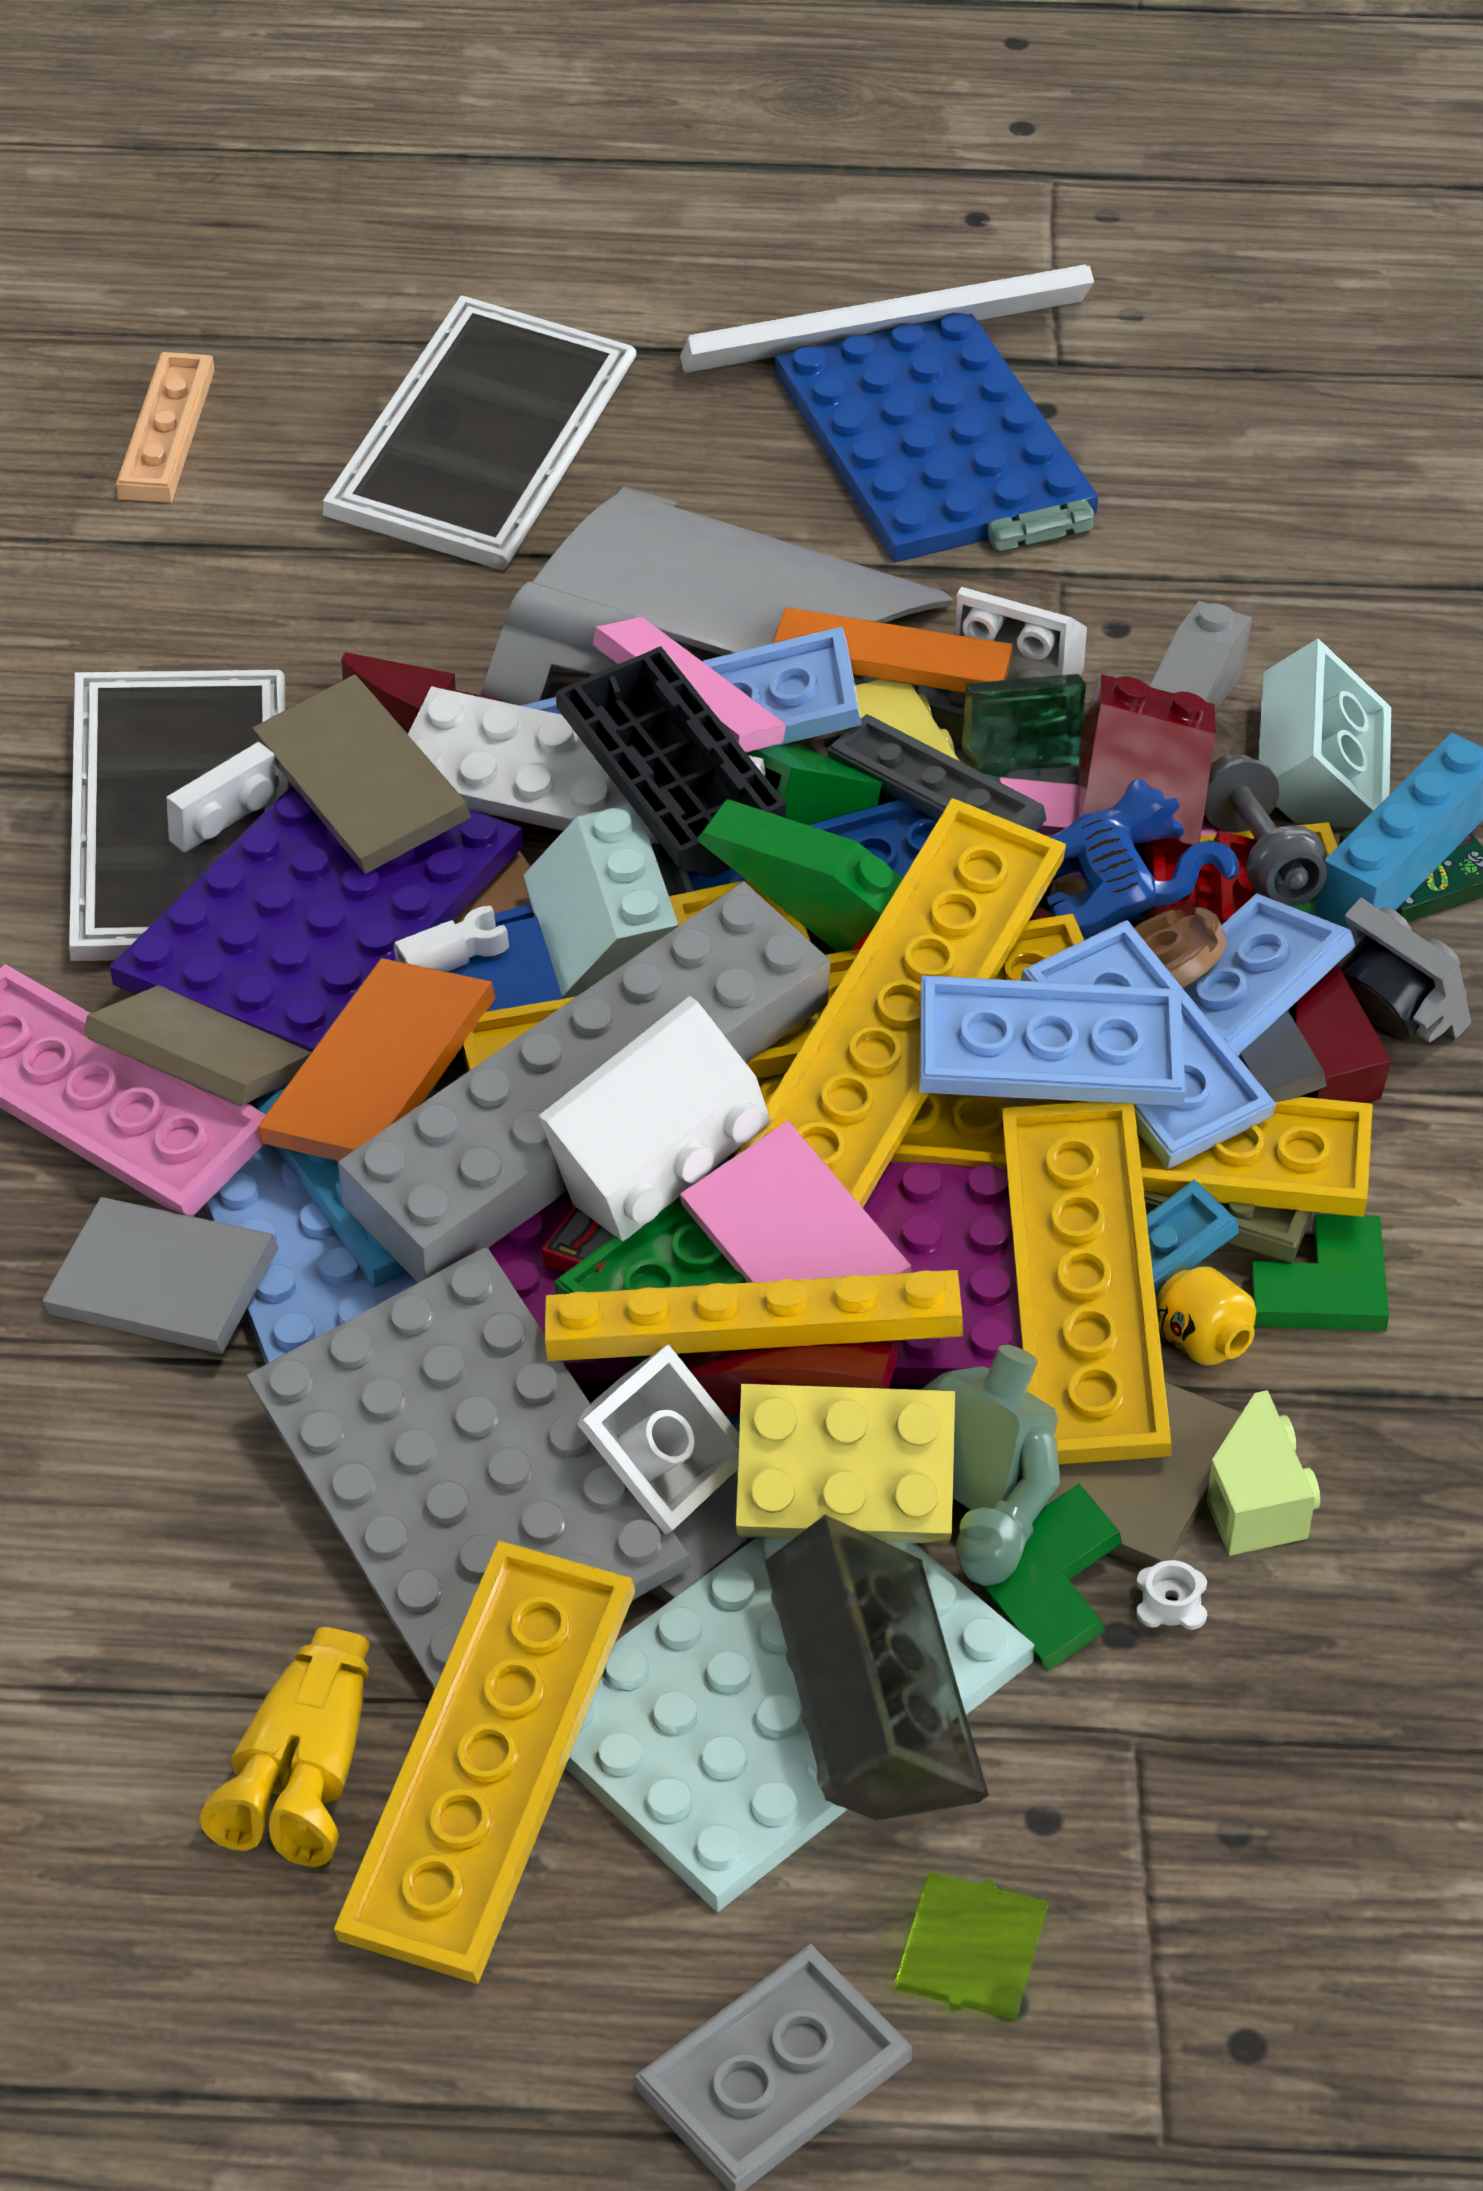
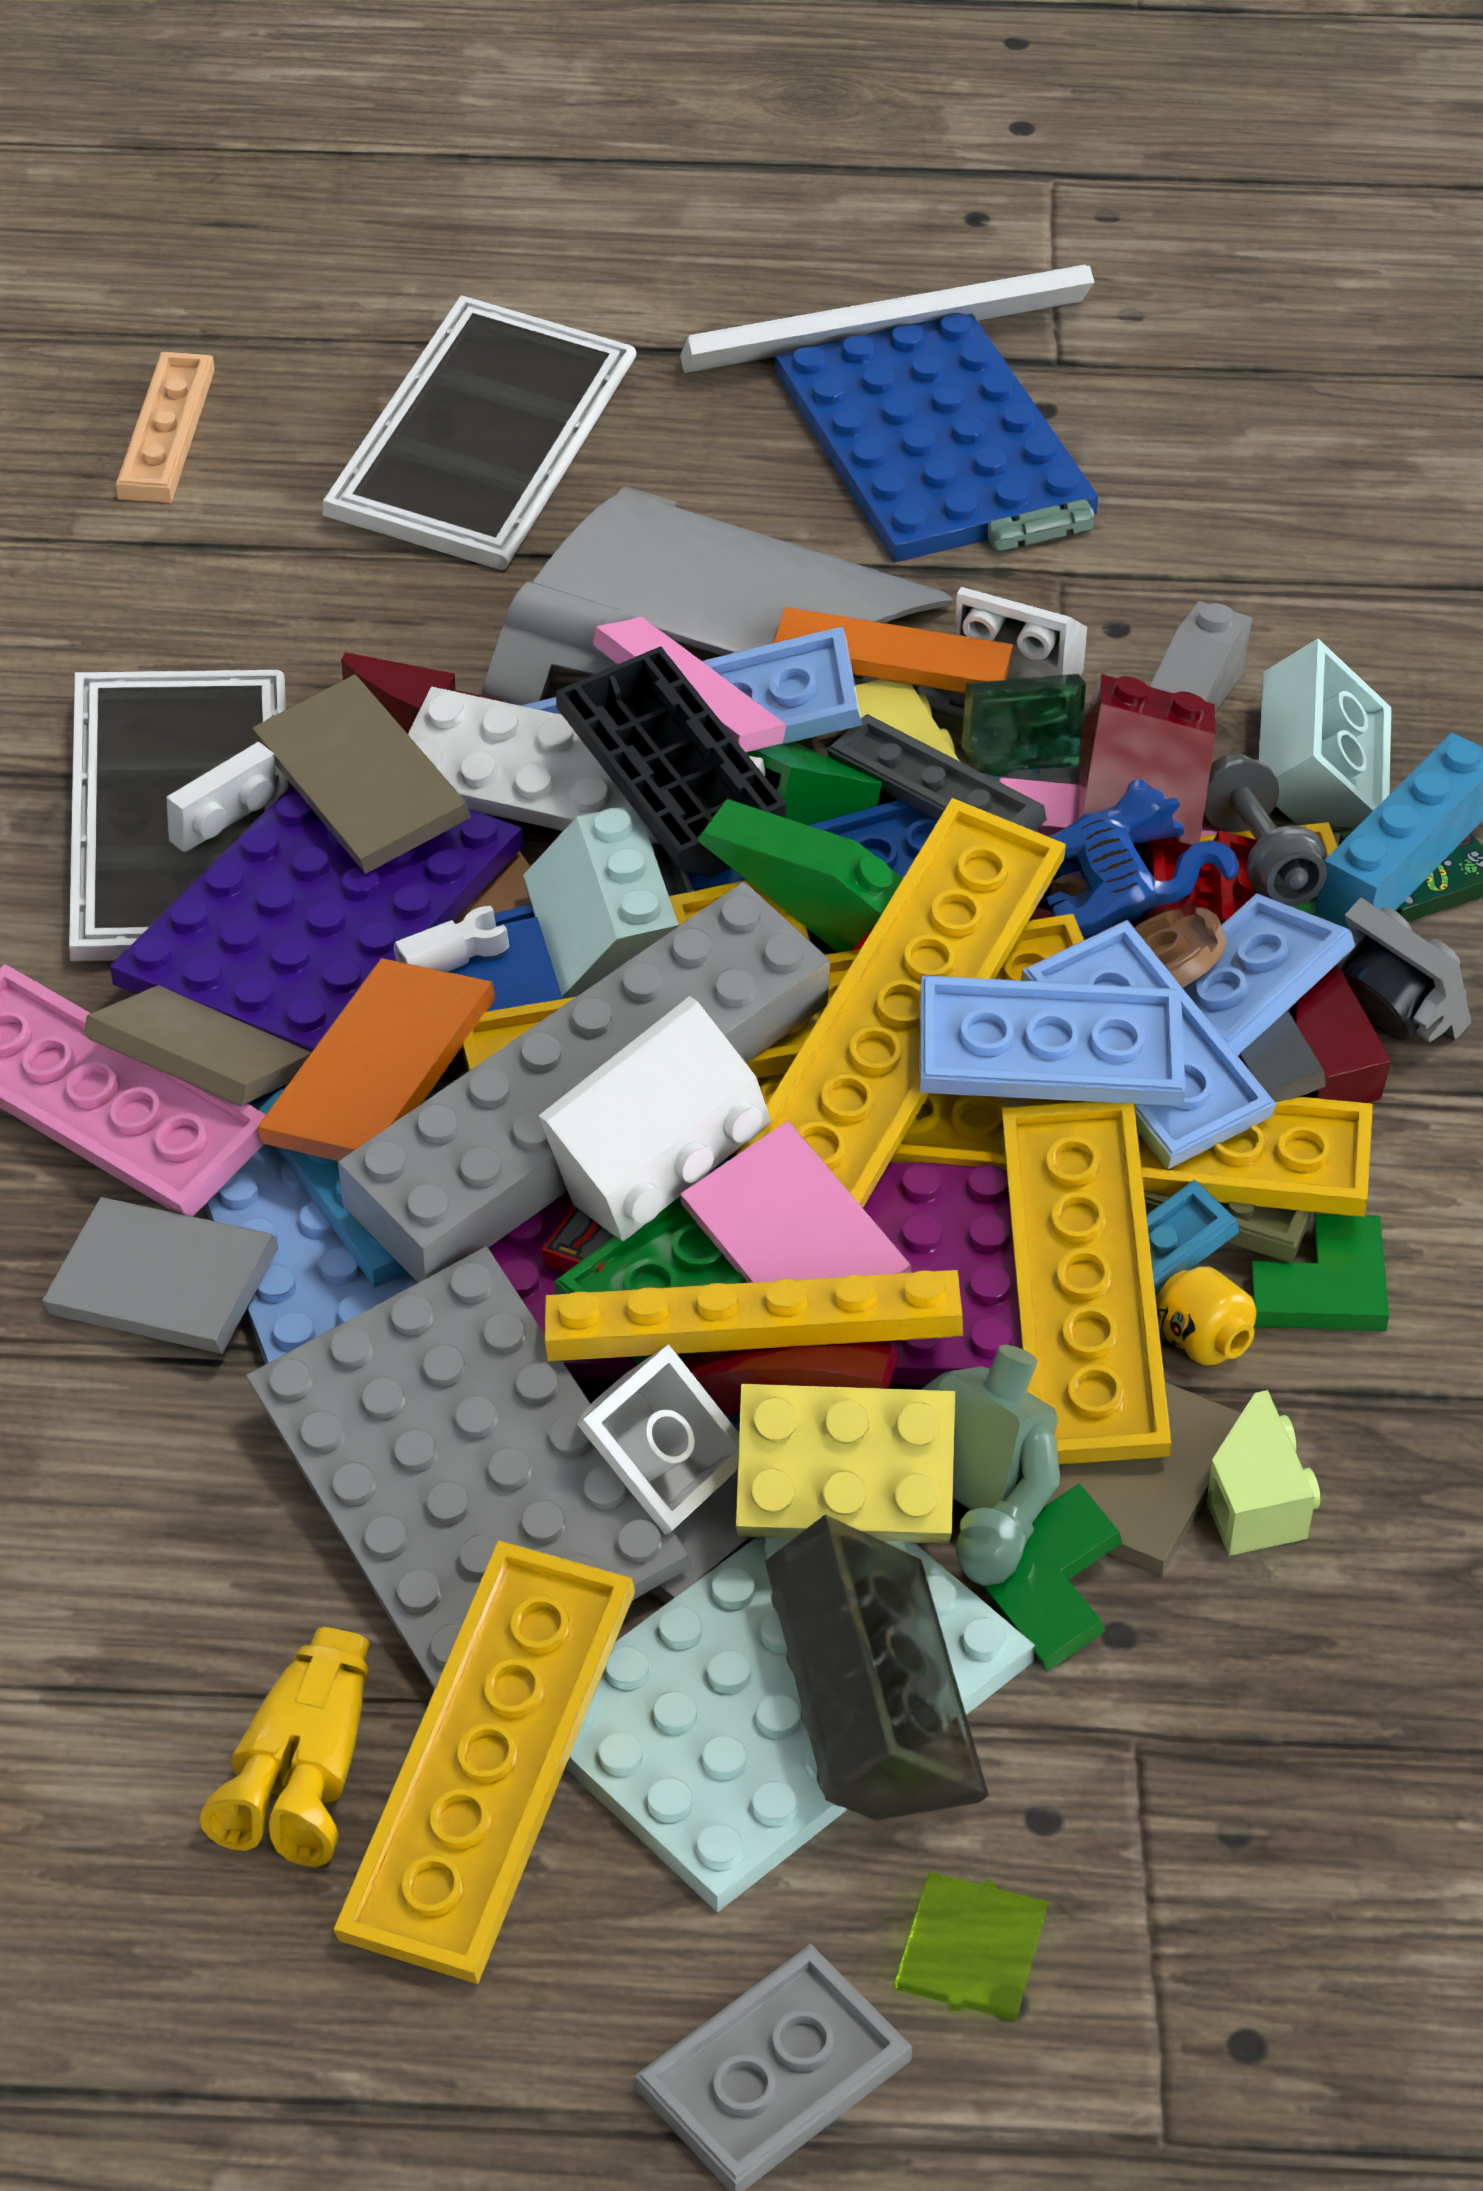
(1171, 1580): white plate -> none

